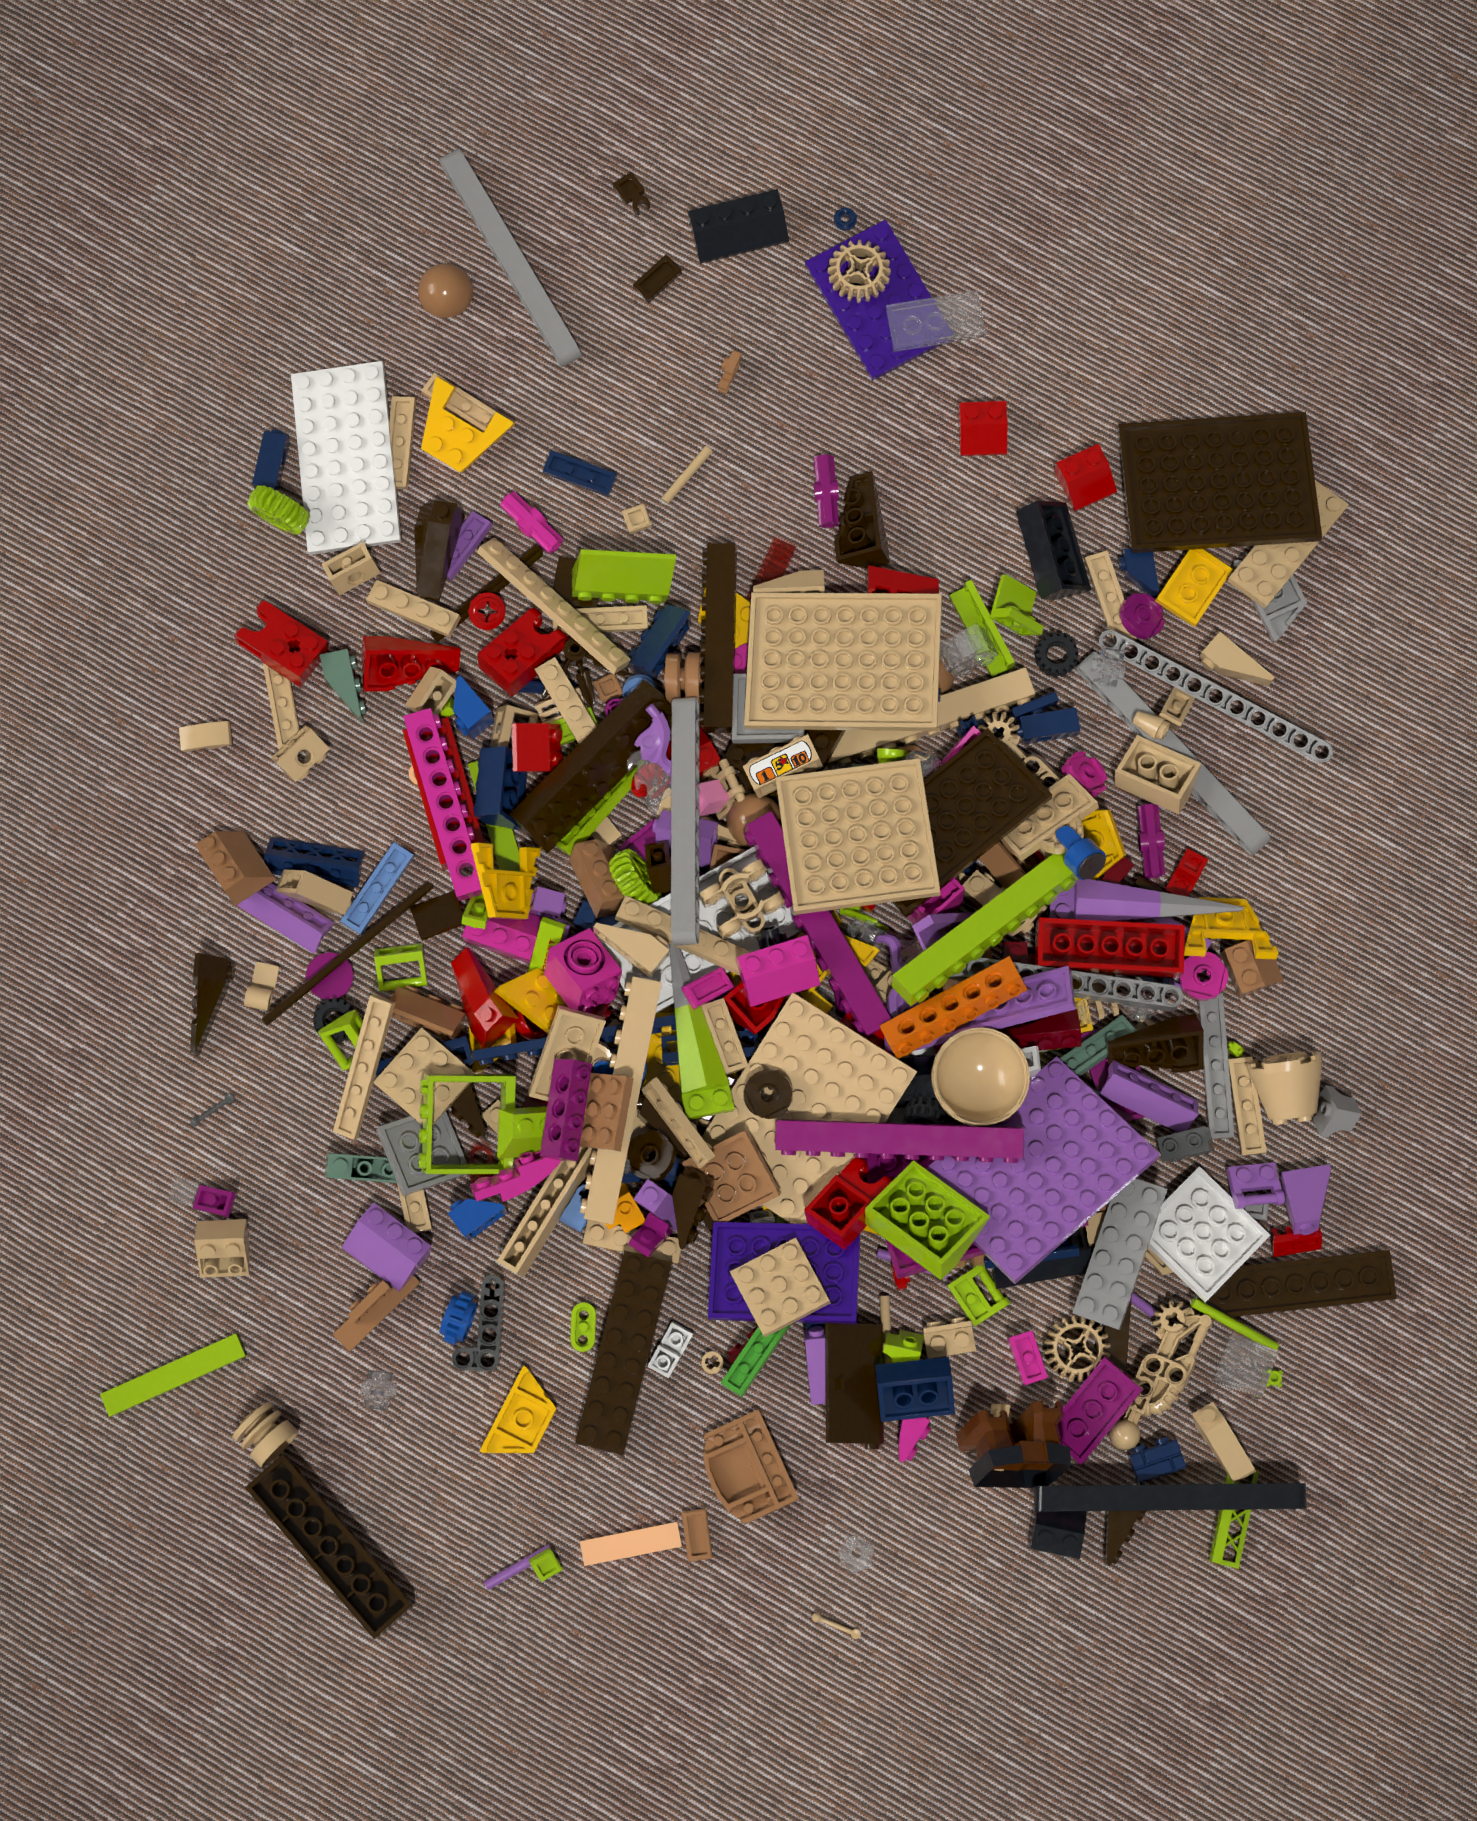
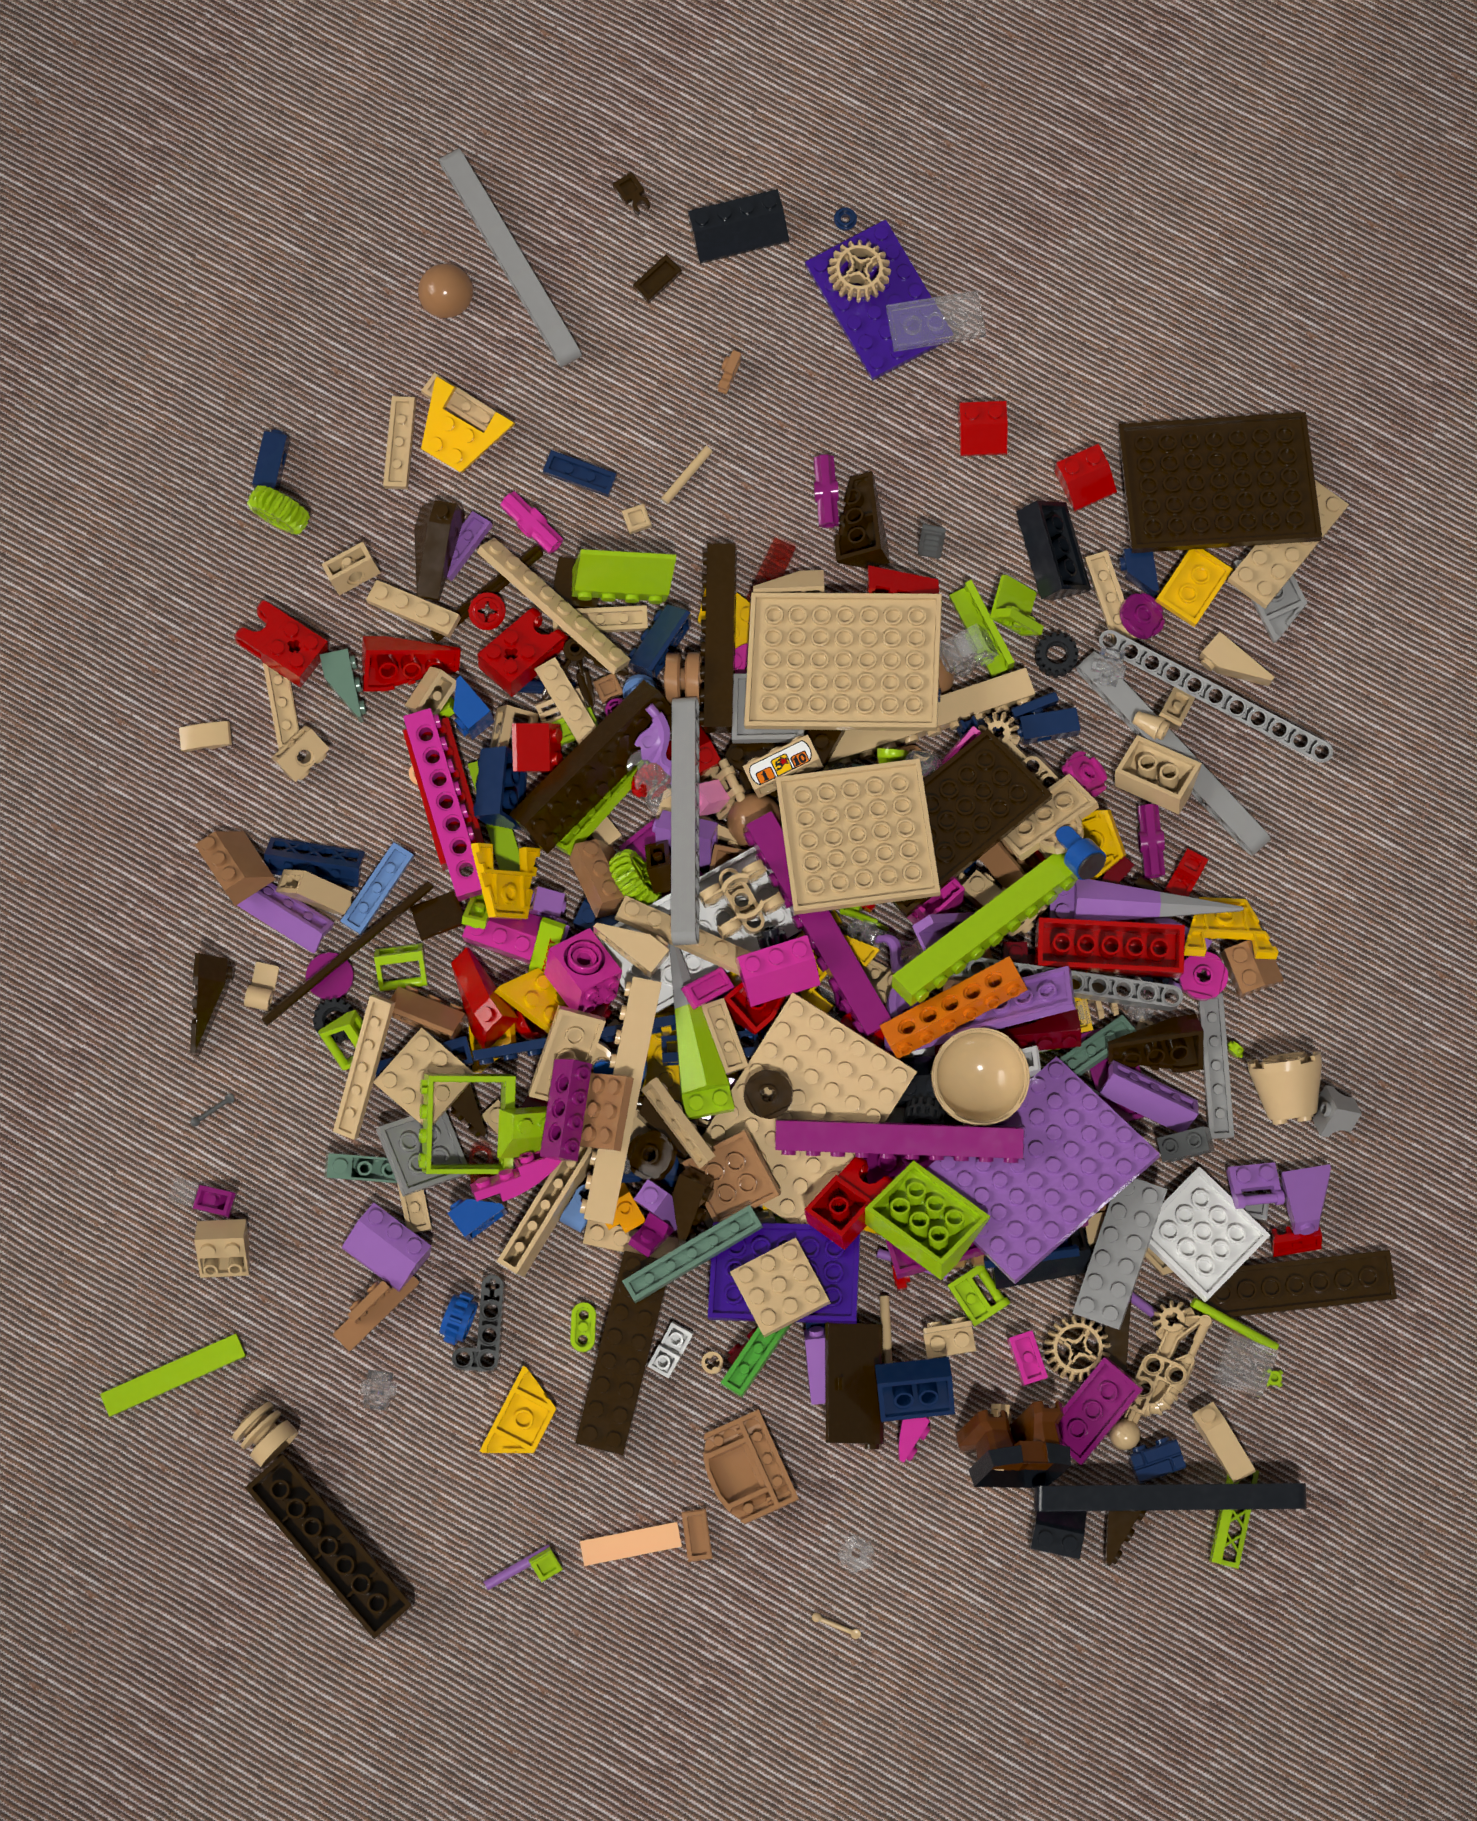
(346, 457): white plate -> none
(692, 1254): none -> sand green plate
(903, 1347): lime brick -> none
(931, 541): none -> dark grey slope
(1246, 1108): tan plate -> none

